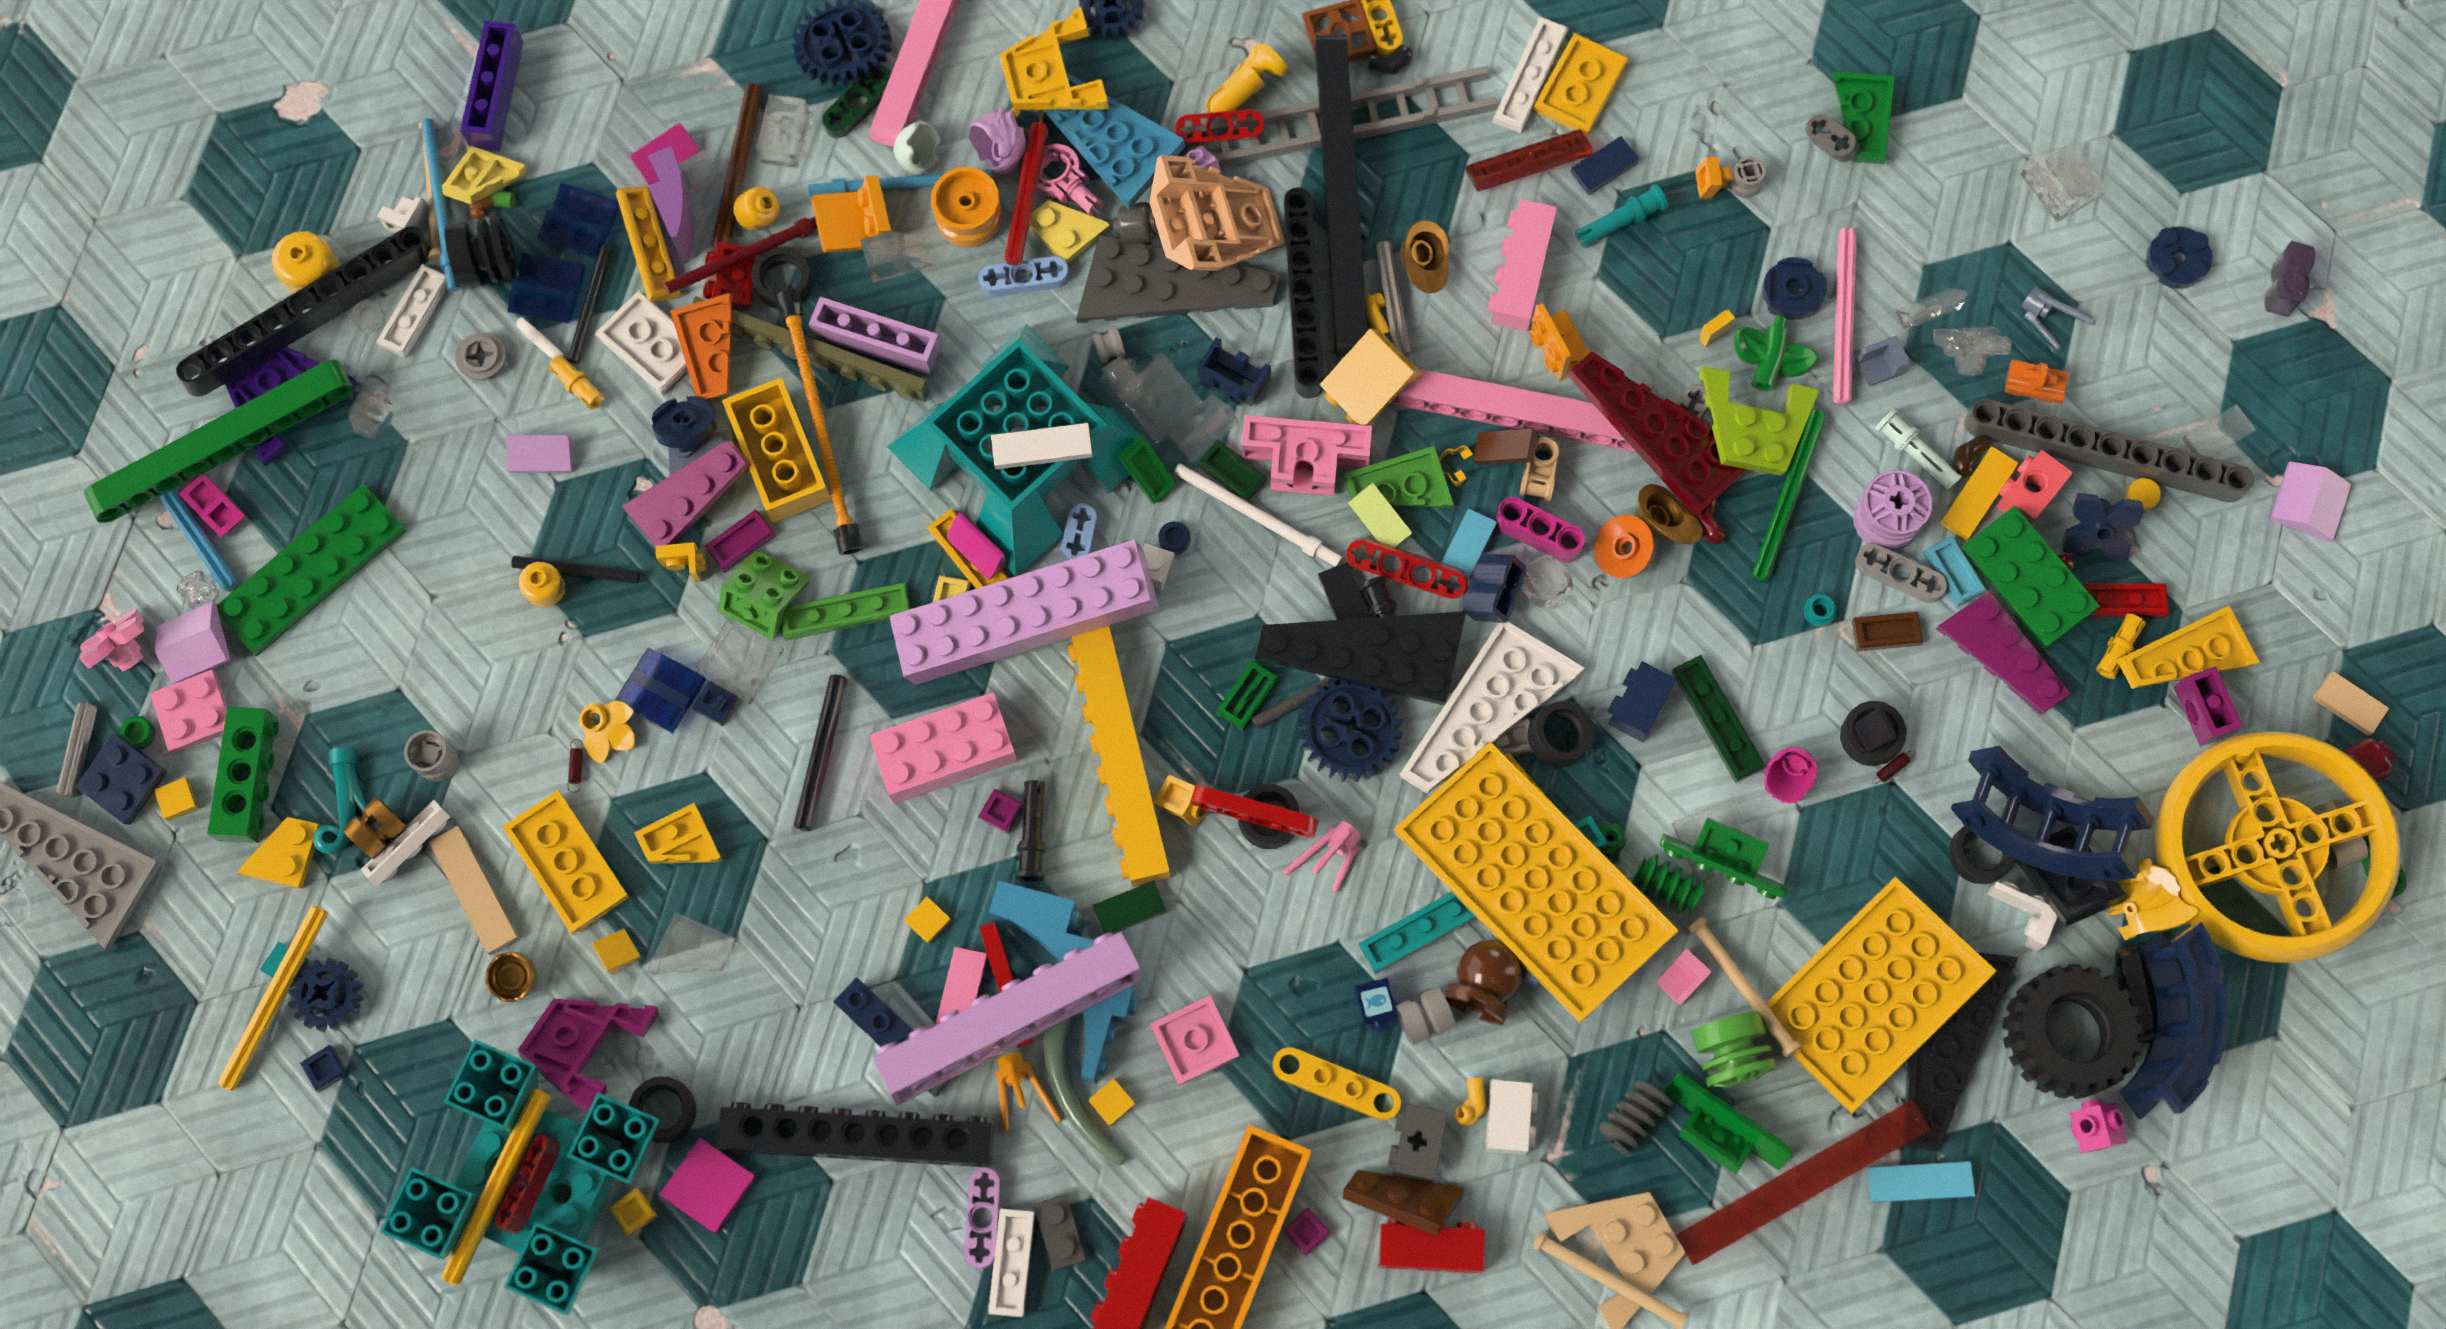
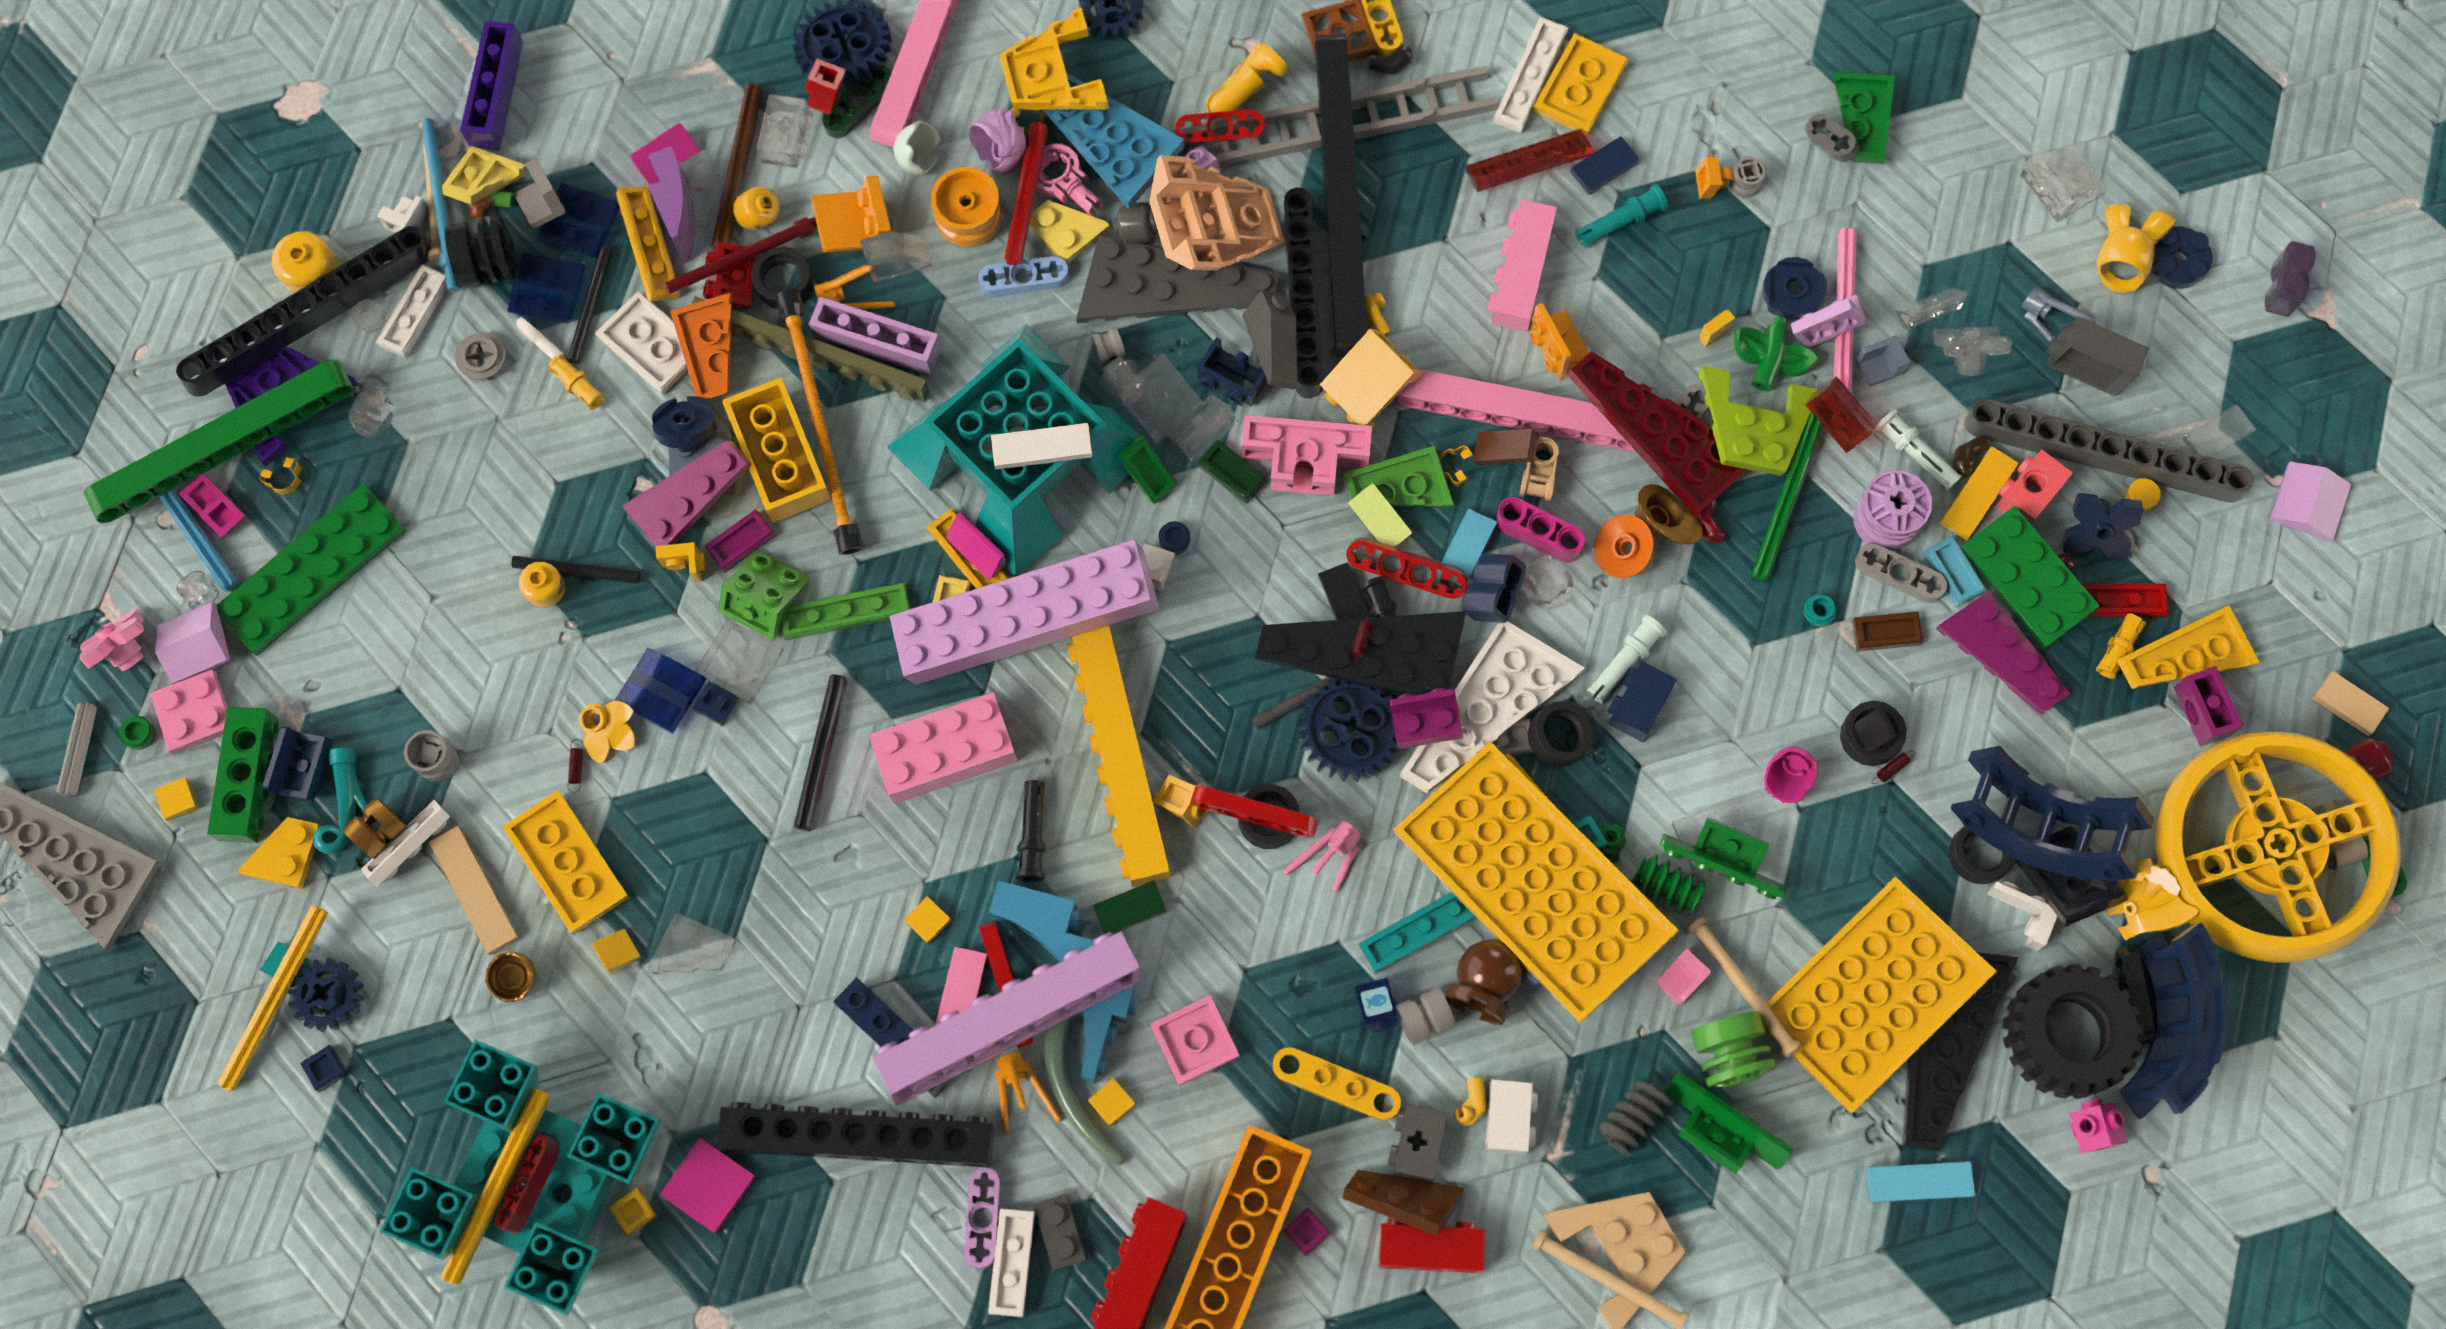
(121, 779): dark blue plate -> none
(288, 463): none -> yellow piece
(296, 765): none -> dark blue bracket
(539, 199): none -> light grey panel
(539, 453): lavender slope -> none
(569, 1037): magenta wing -> none
(679, 839): yellow wing -> none
(687, 1100): black tyre -> none
(824, 86): none -> red brick
(833, 290): none -> light orange plant
(892, 183): dark azure bar -> none
(1000, 811): magenta tile -> none
(1071, 531): light blue beam -> none
(1232, 717): green tile -> none
(1273, 334): none -> dark grey slope
(1310, 545): white bar -> none
(1362, 639): none -> dark red piece
(1392, 296): light grey axle -> none
(1426, 256): pearl gold piece -> none
(1426, 718): none -> magenta bracket
(1635, 648): none -> light aqua pin
(1718, 719): dark green tile -> none
(1802, 1182): clear red tile -> none
(1829, 321): none -> lavender bracket
(1841, 414): none -> clear red brick
(2036, 382): orange hips -> none
(2096, 356): none -> dark grey window
(2130, 245): none -> yellow piece

